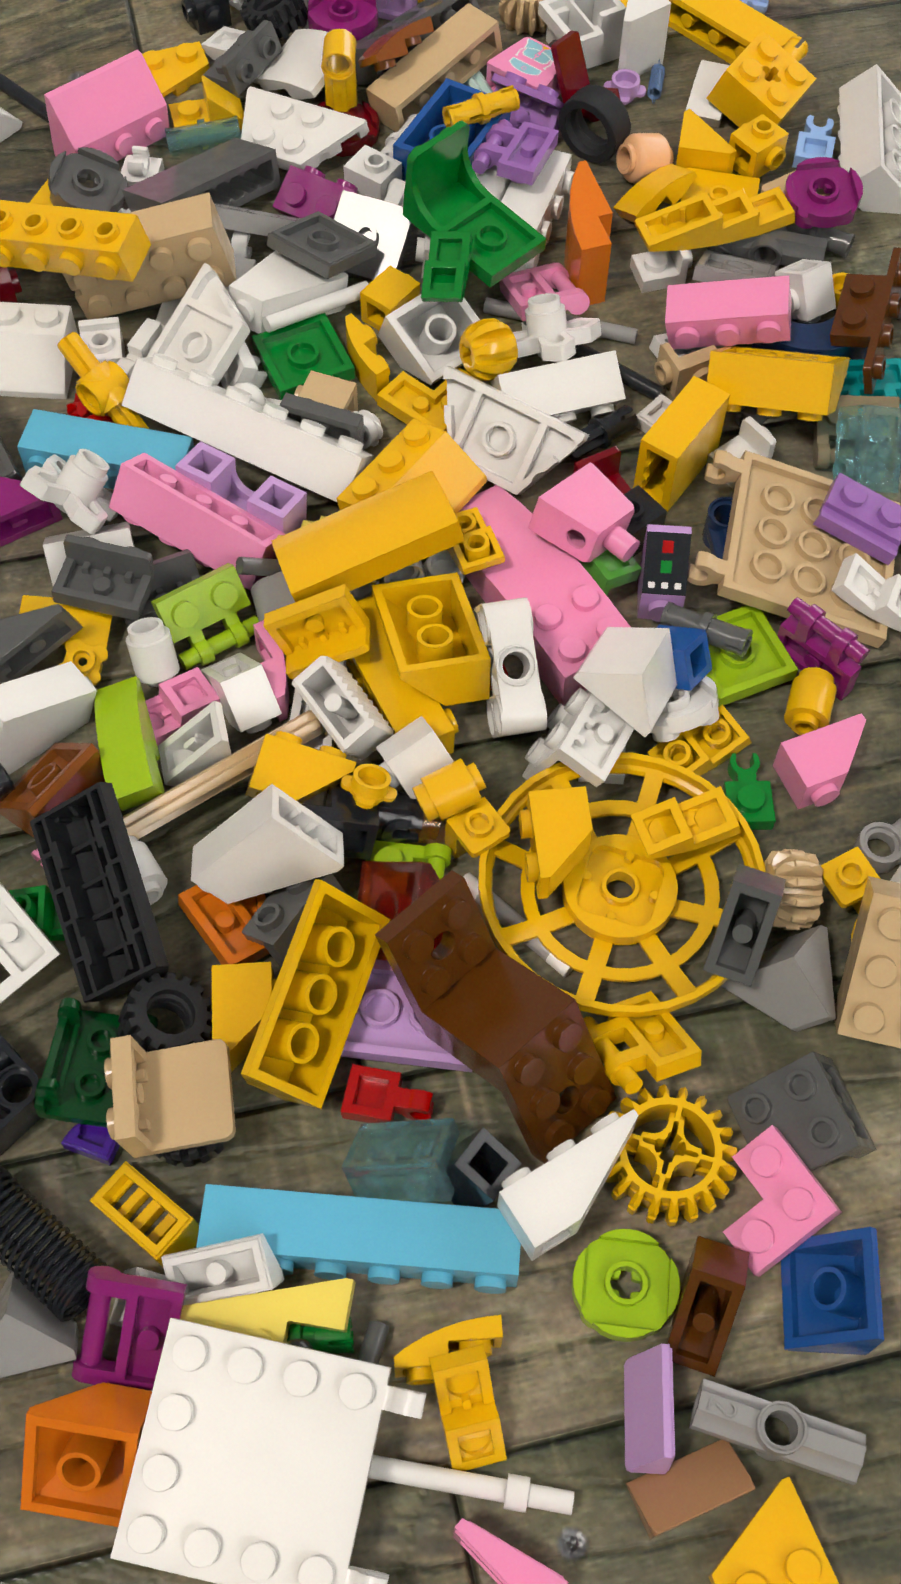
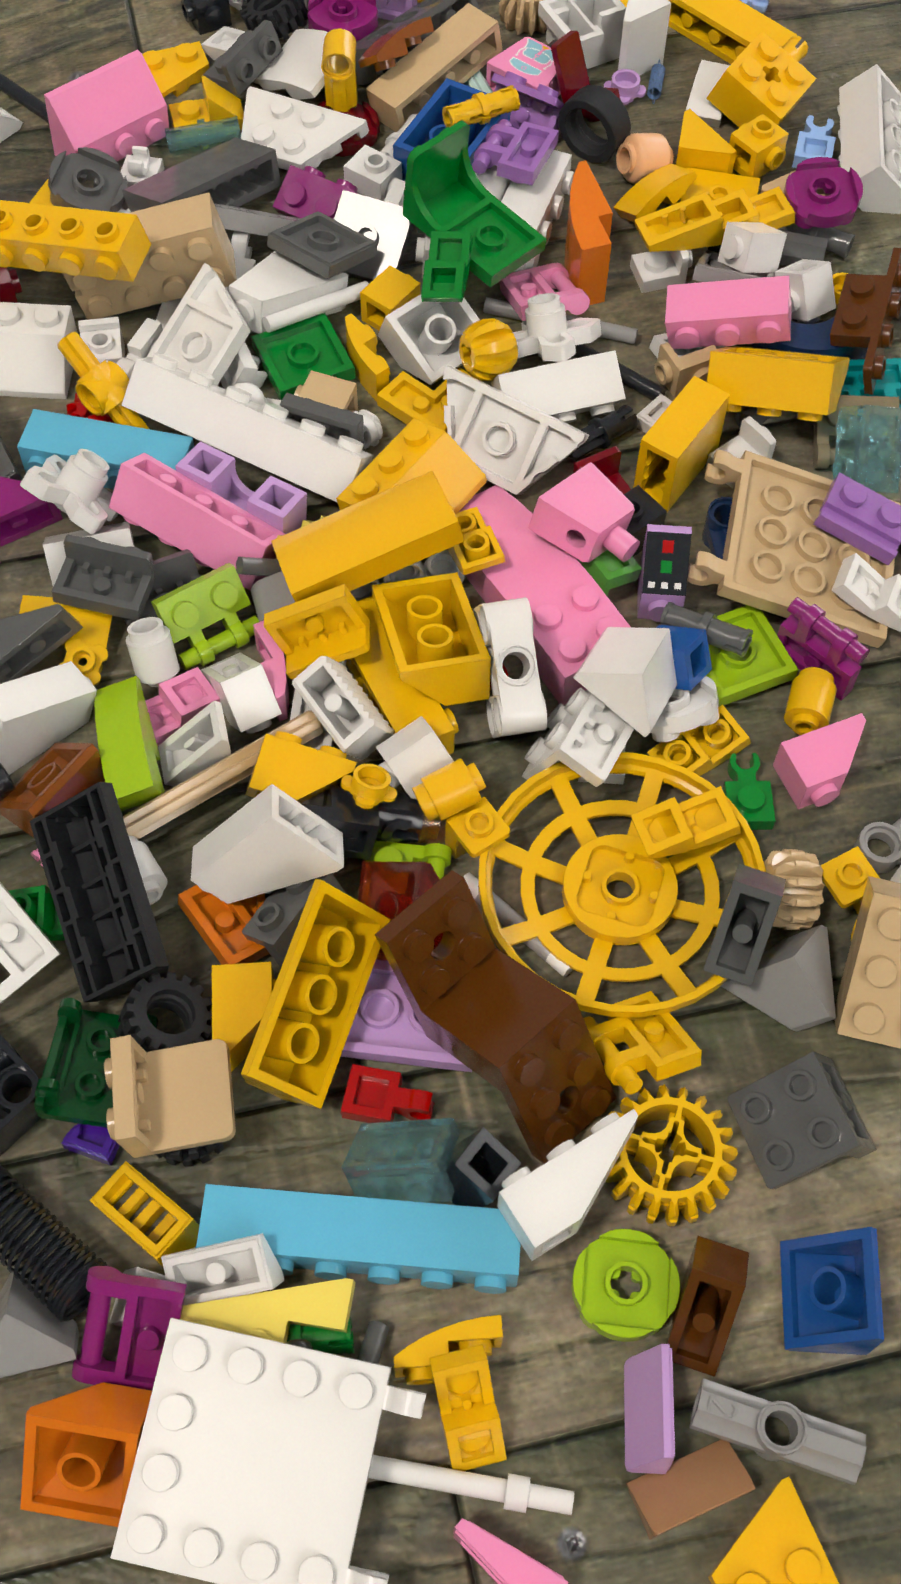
(558, 833): yellow slope -> none
(752, 247): none -> white brick
(791, 1205): bright pink plate -> none

